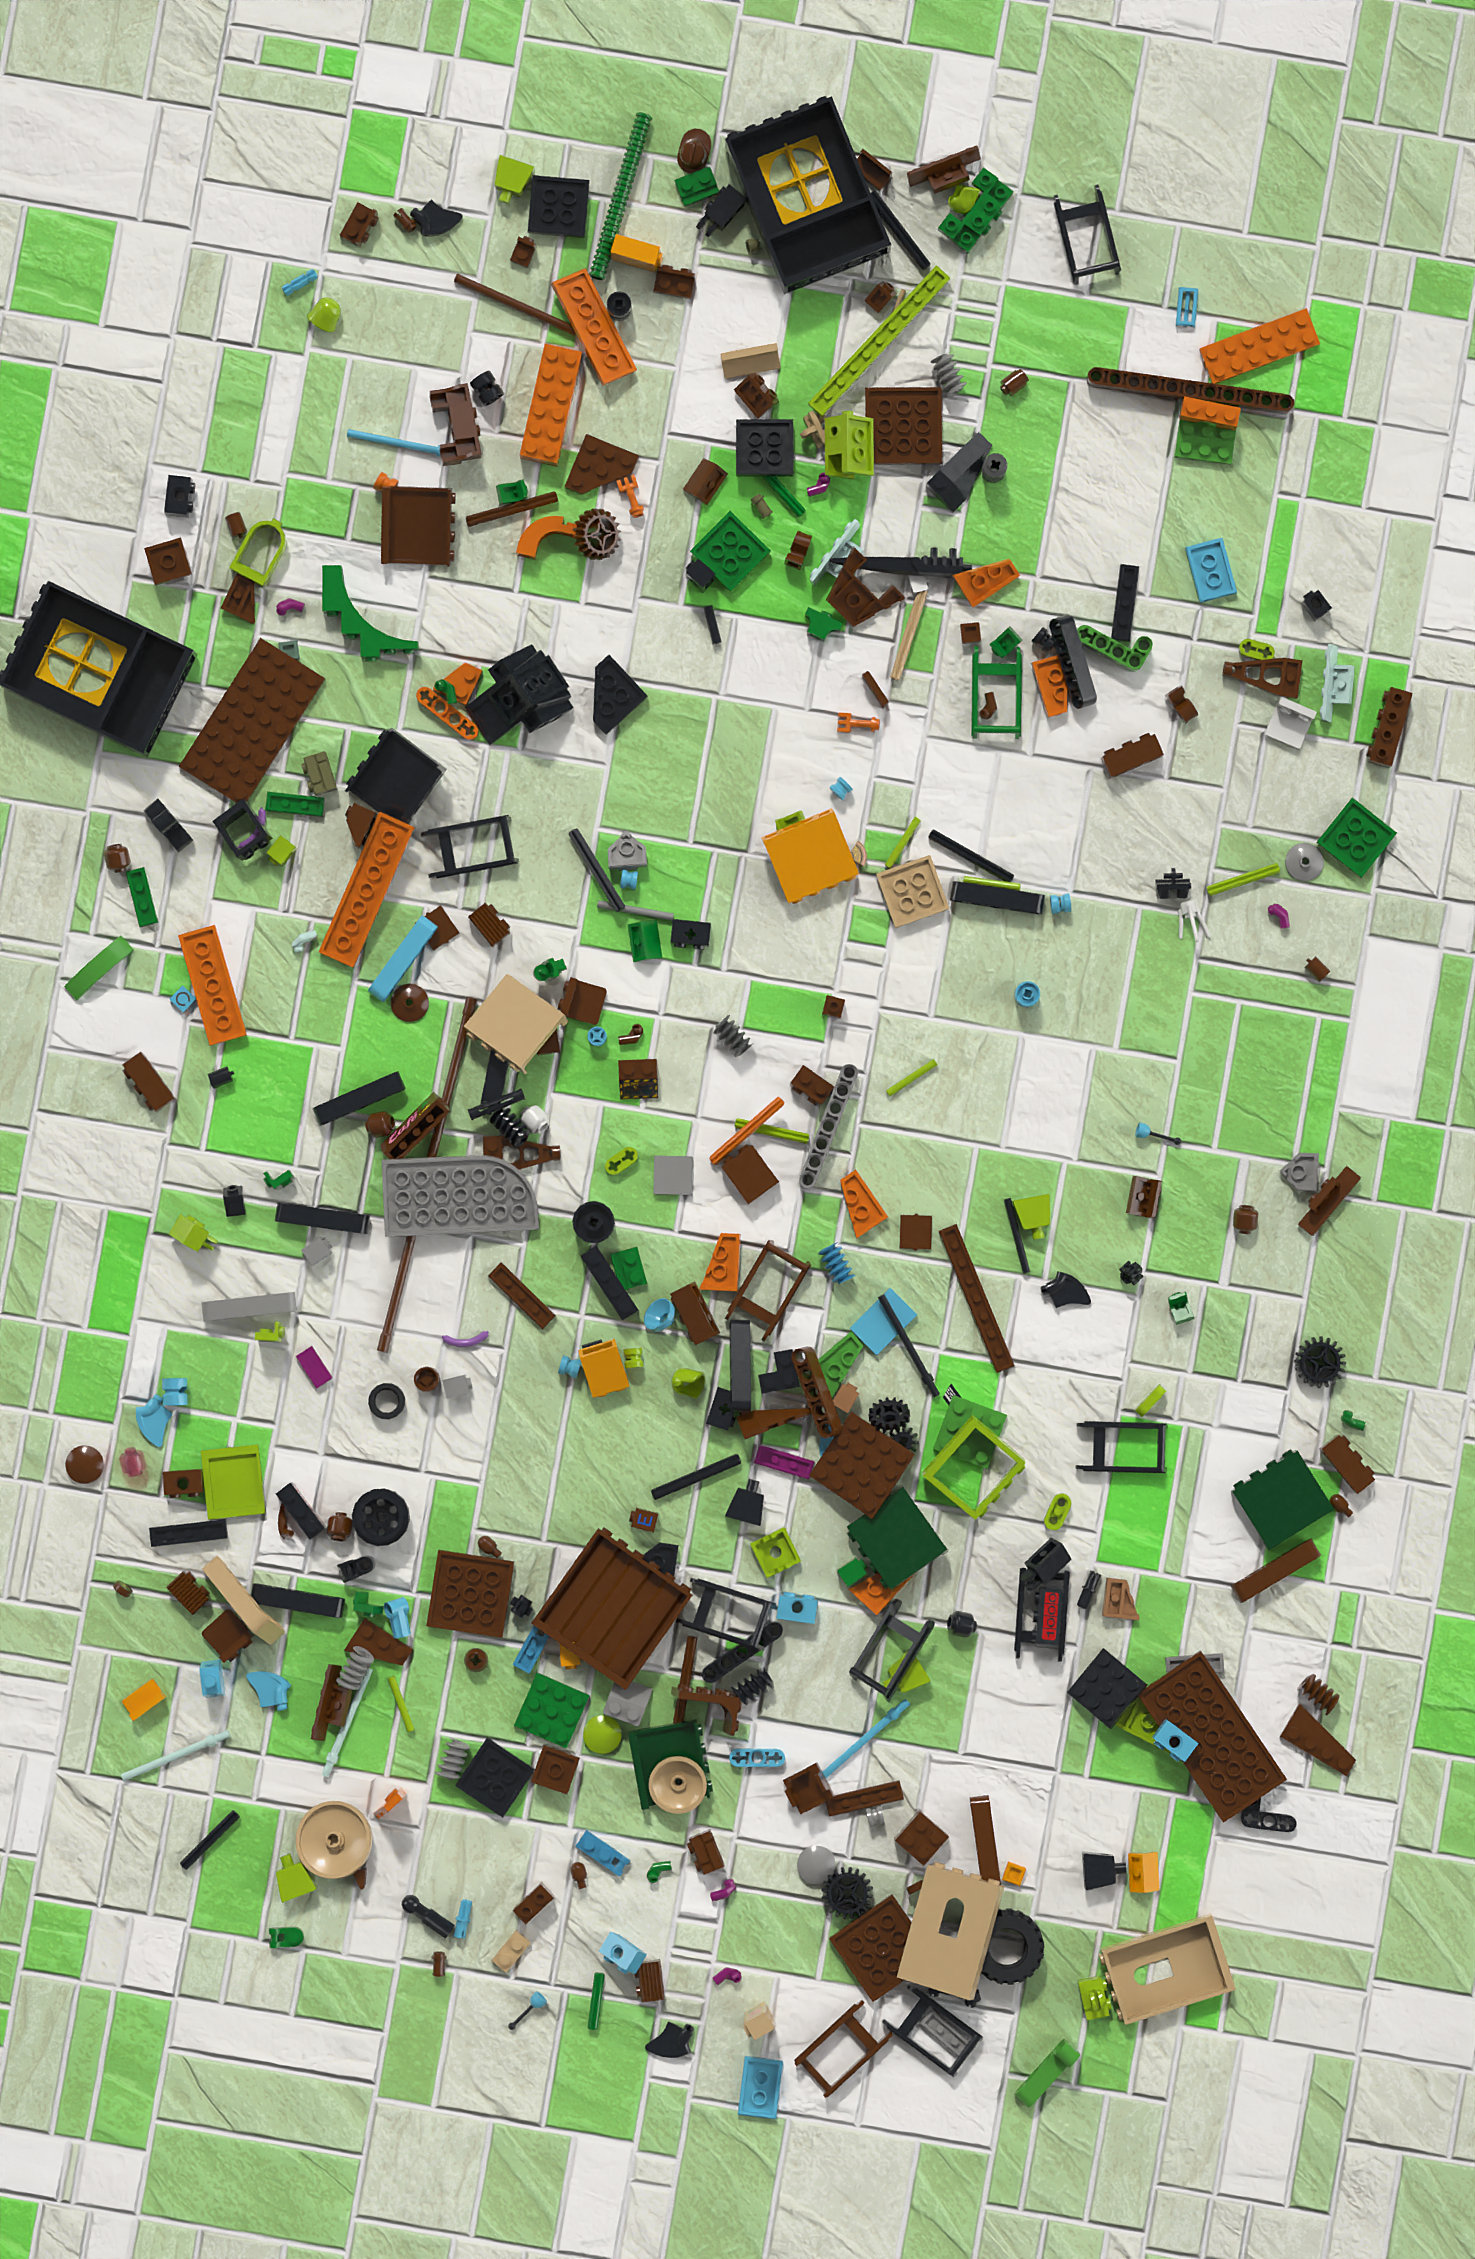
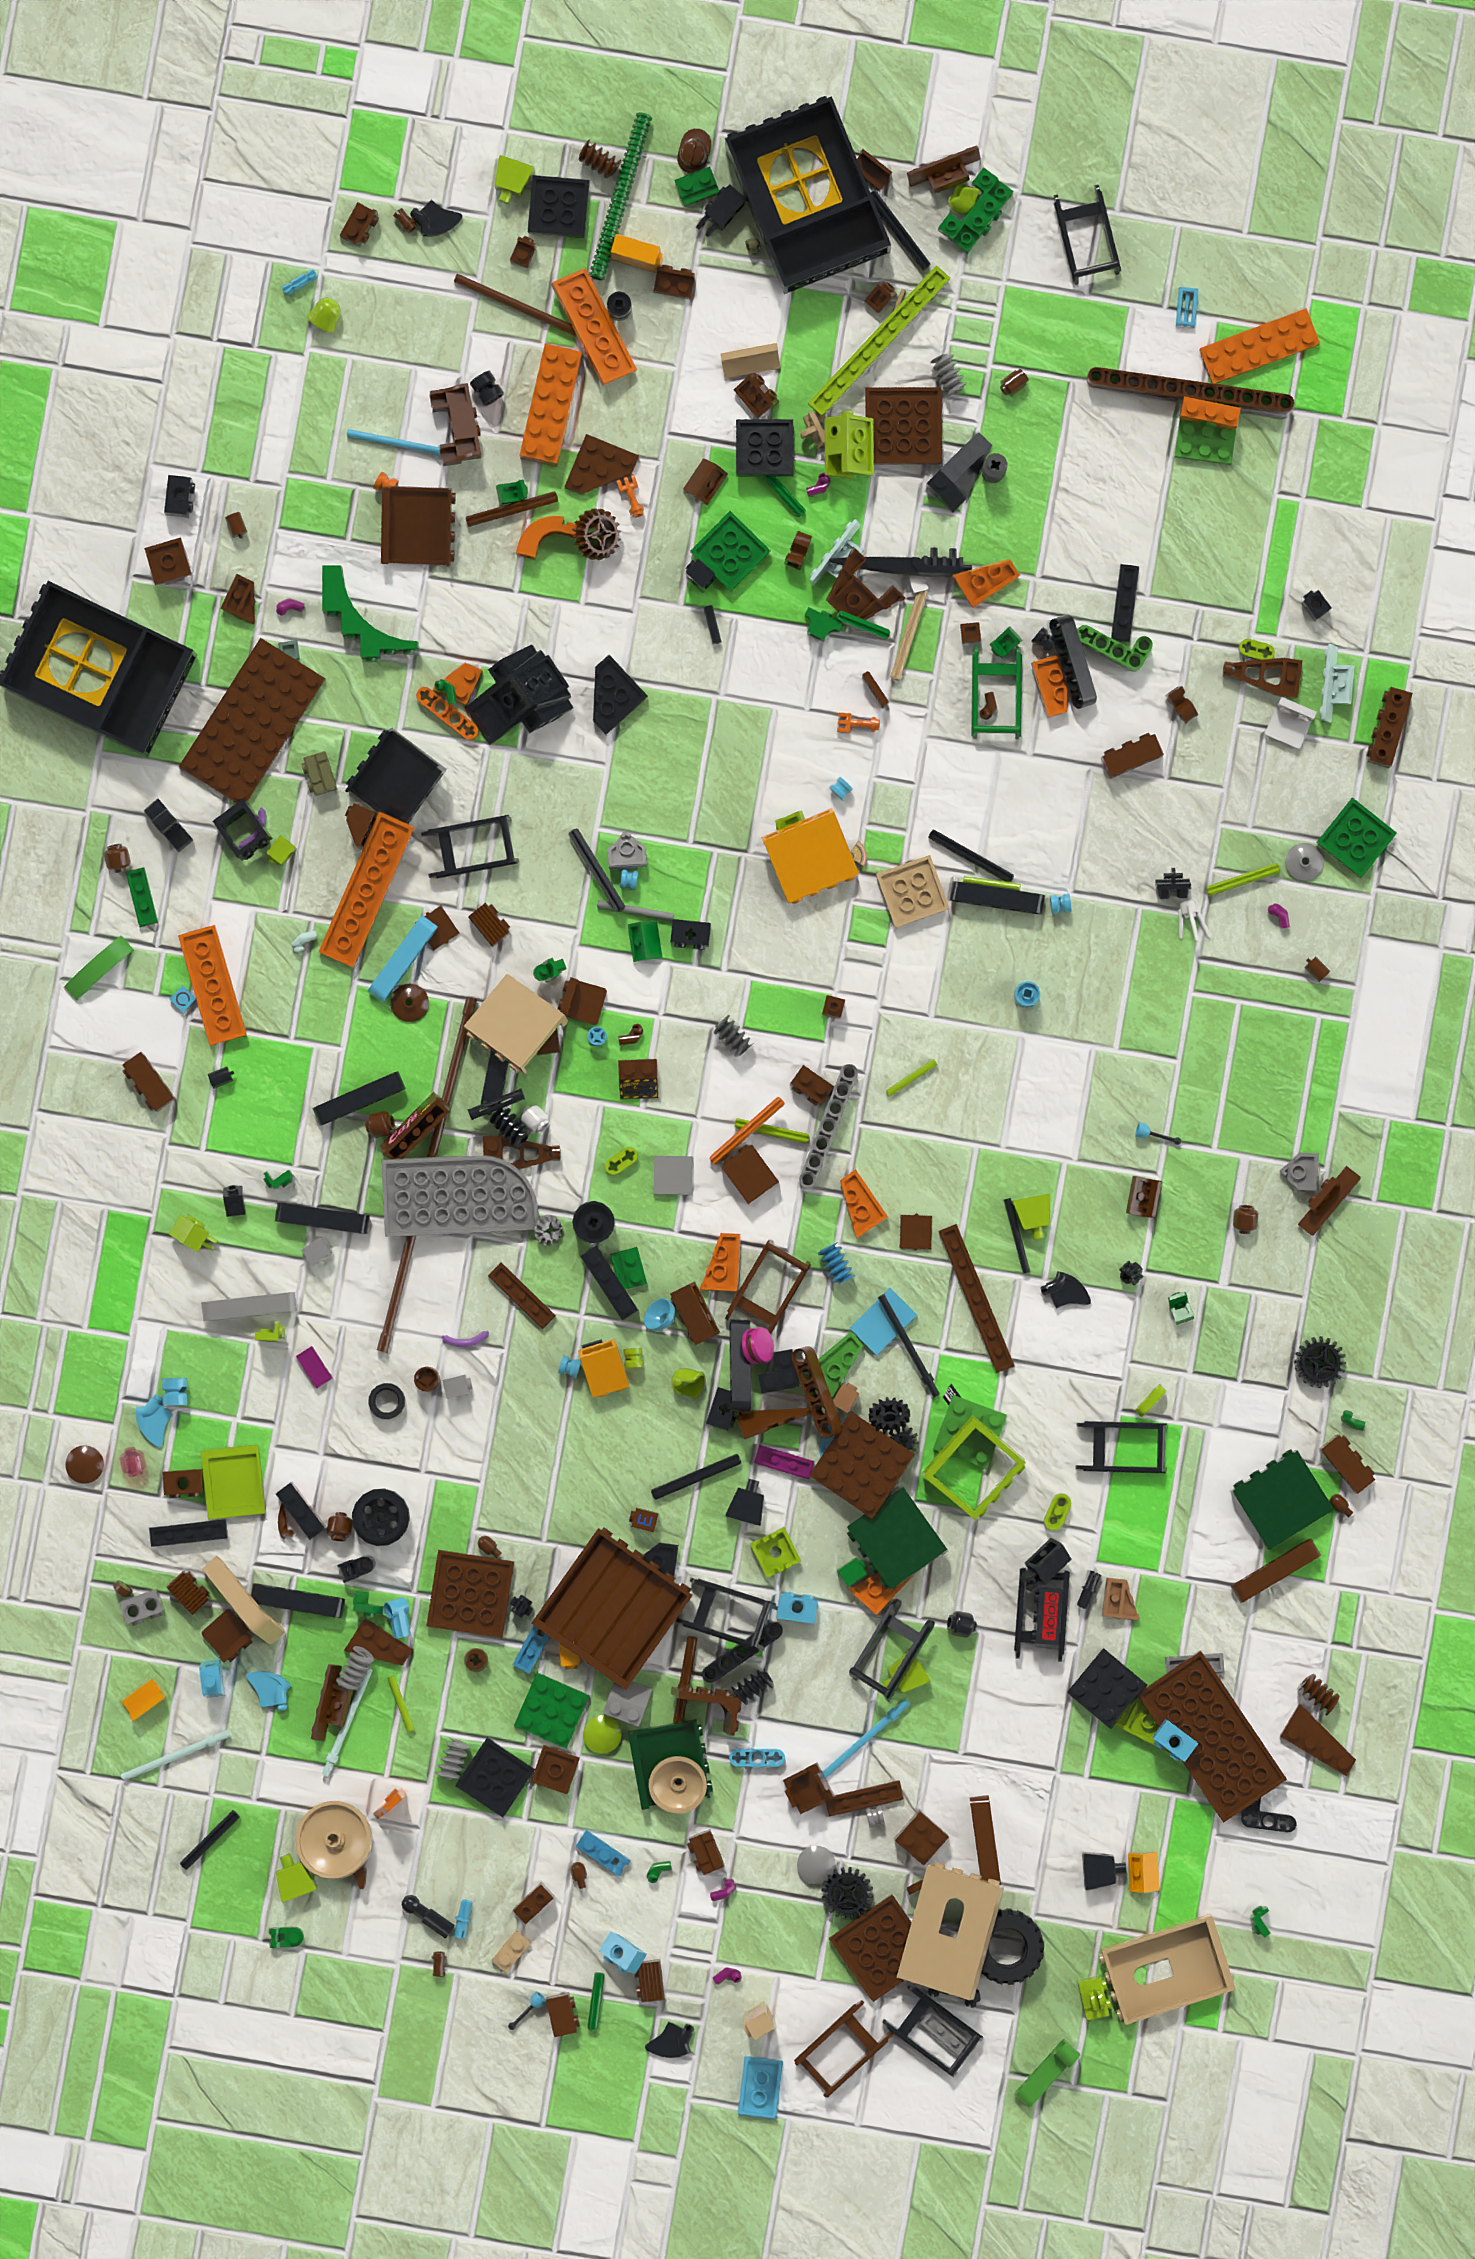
(141, 1603): none -> light grey brick
(248, 572): lime window -> none
(295, 804): green tile -> none
(543, 1224): none -> light grey gear
(562, 2015): none -> reddish brown brick
(599, 160): none -> reddish brown piece
(757, 1345): none -> dark pink head
(761, 505): olive pin -> none
(863, 625): none -> green axle
(902, 843): lime bar -> none
(1014, 1873): light orange tile -> none
(1211, 570): medium azure tile -> none
(1259, 1926): none -> green bracket

